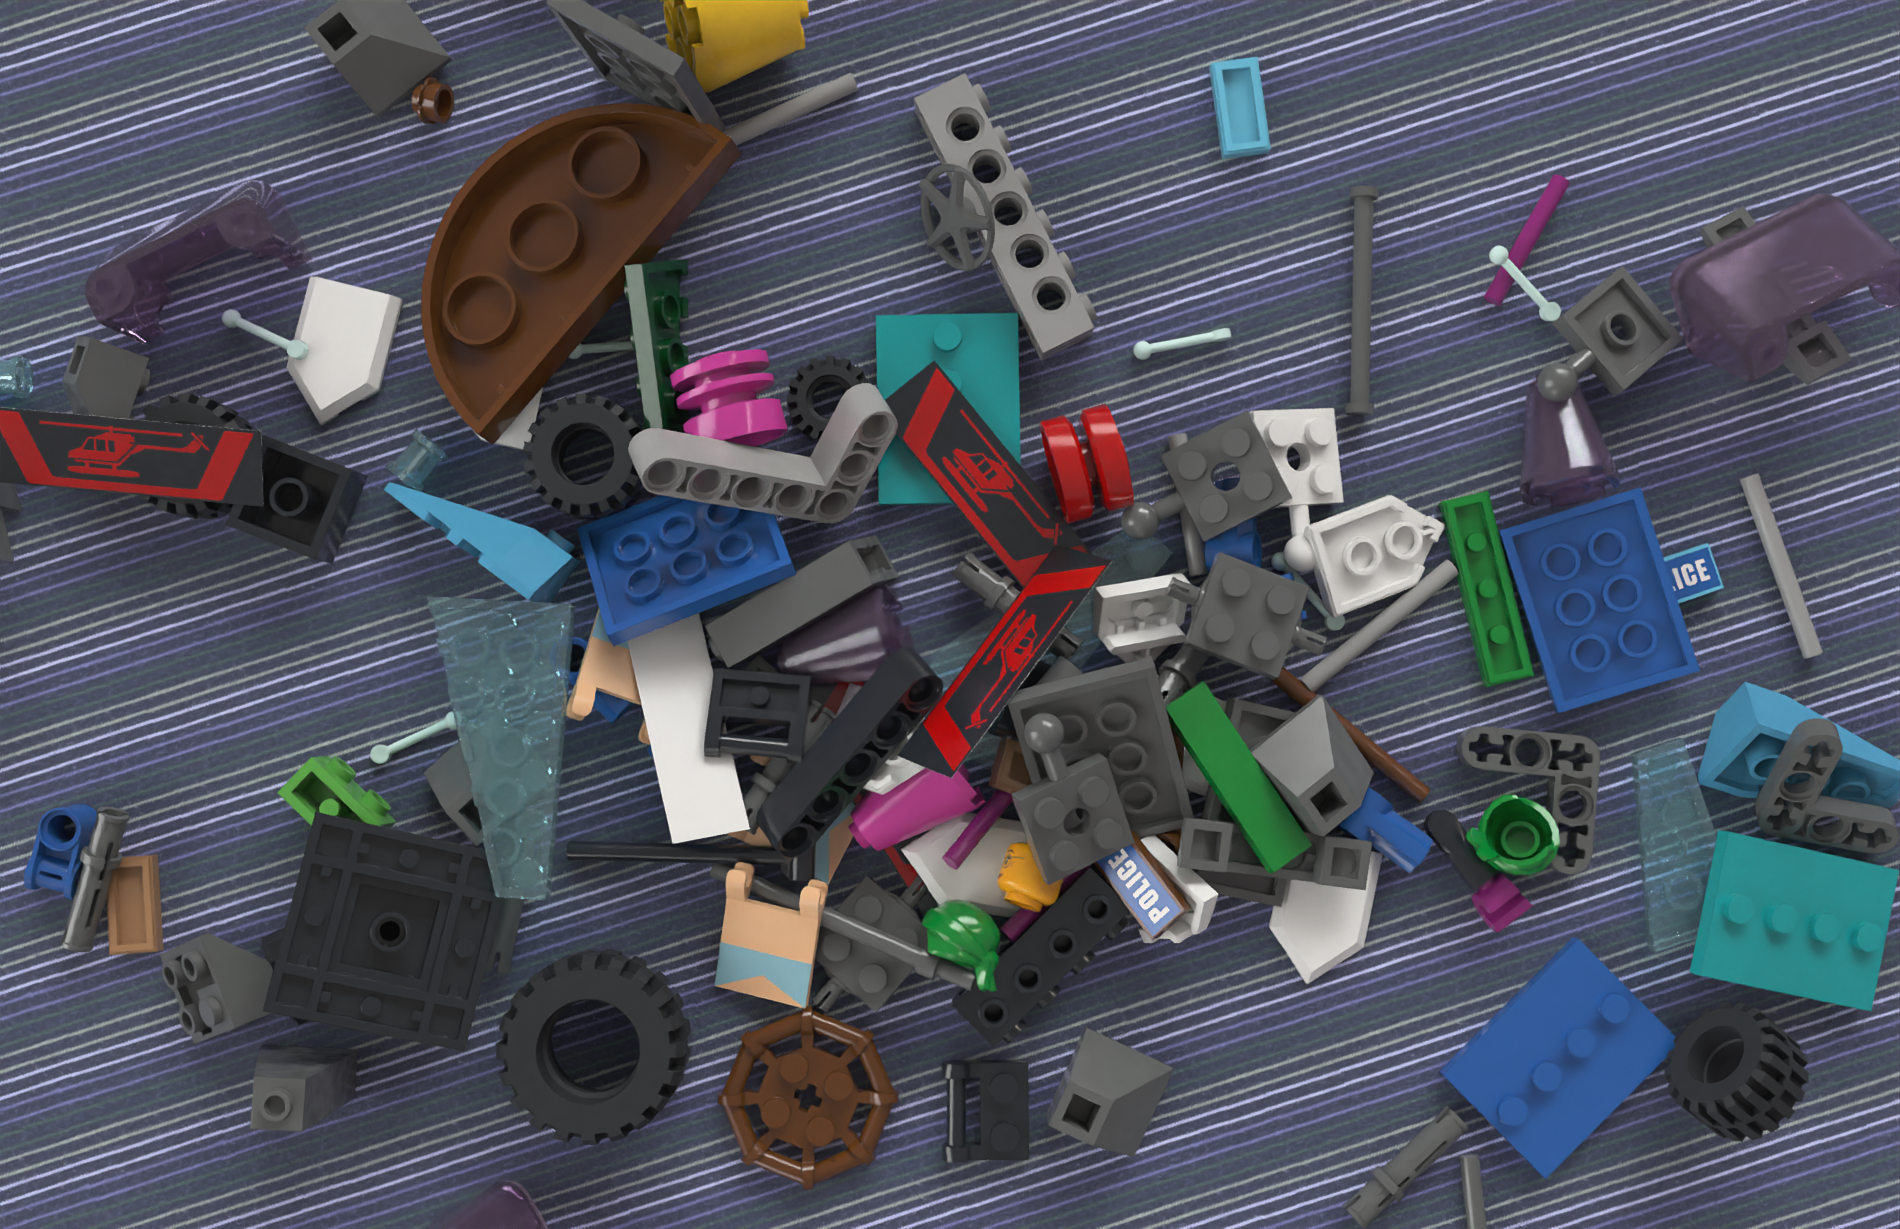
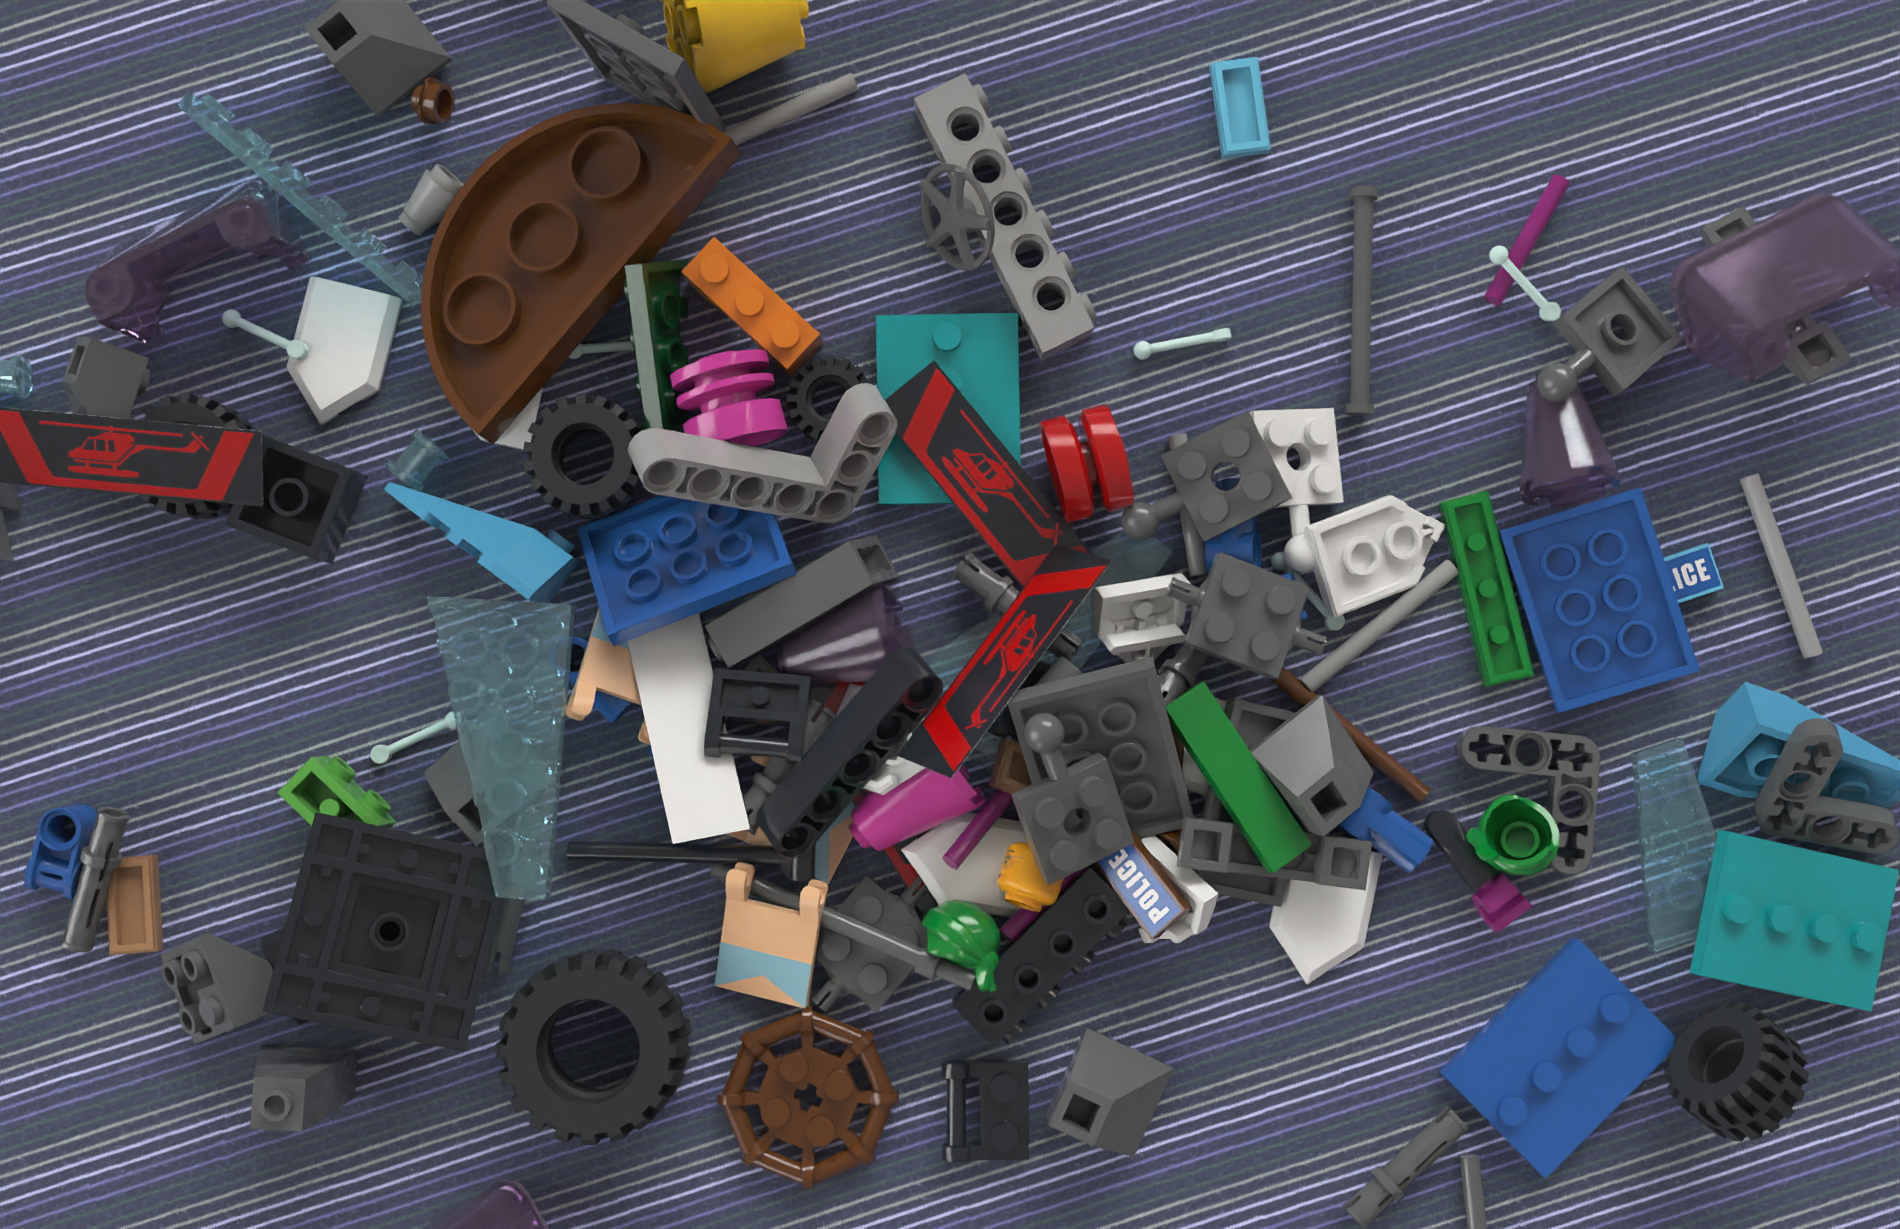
(293, 186): none -> clear light blue wing
(430, 199): none -> light grey cone
(752, 306): none -> orange arch

